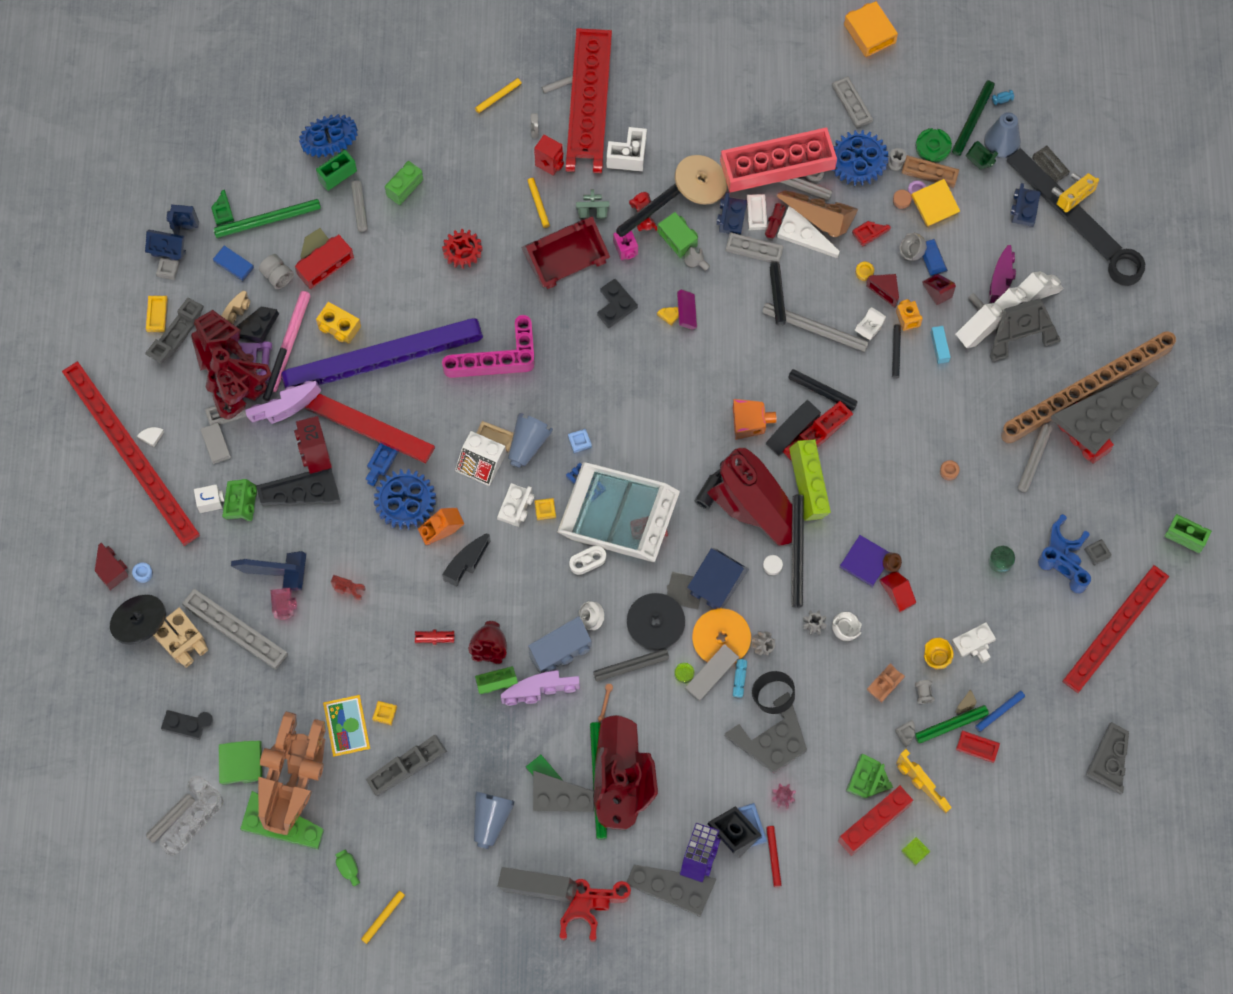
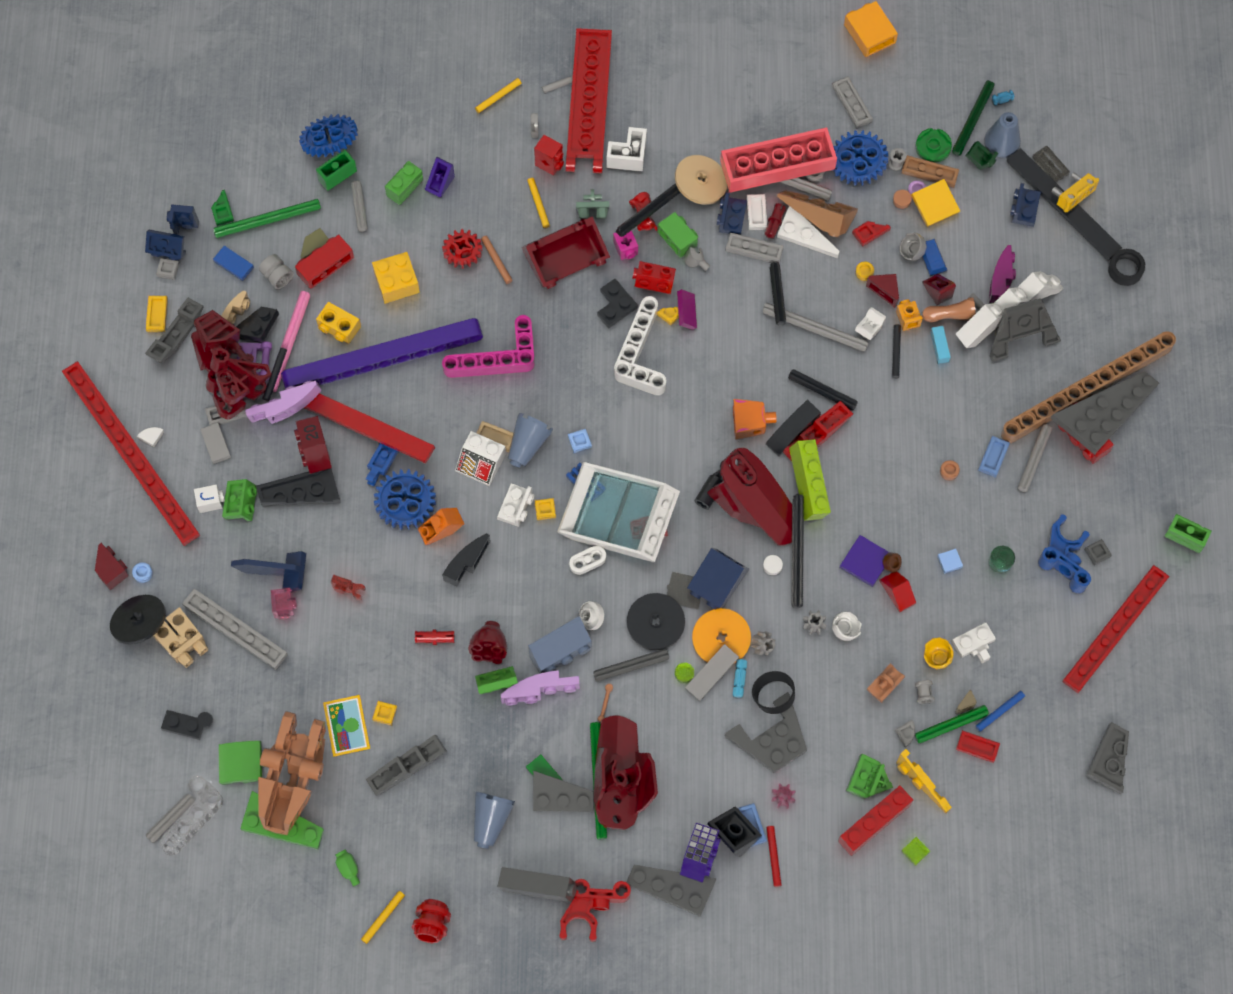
(395, 277): none -> yellow brick
(431, 921): none -> red piece
(440, 177): none -> dark purple slope
(496, 259): none -> nougat bar
(635, 348): none -> white beam
(654, 277): none -> red brick
(950, 561): none -> light blue tile
(960, 311): none -> nougat piece
(993, 456): none -> medium blue tile

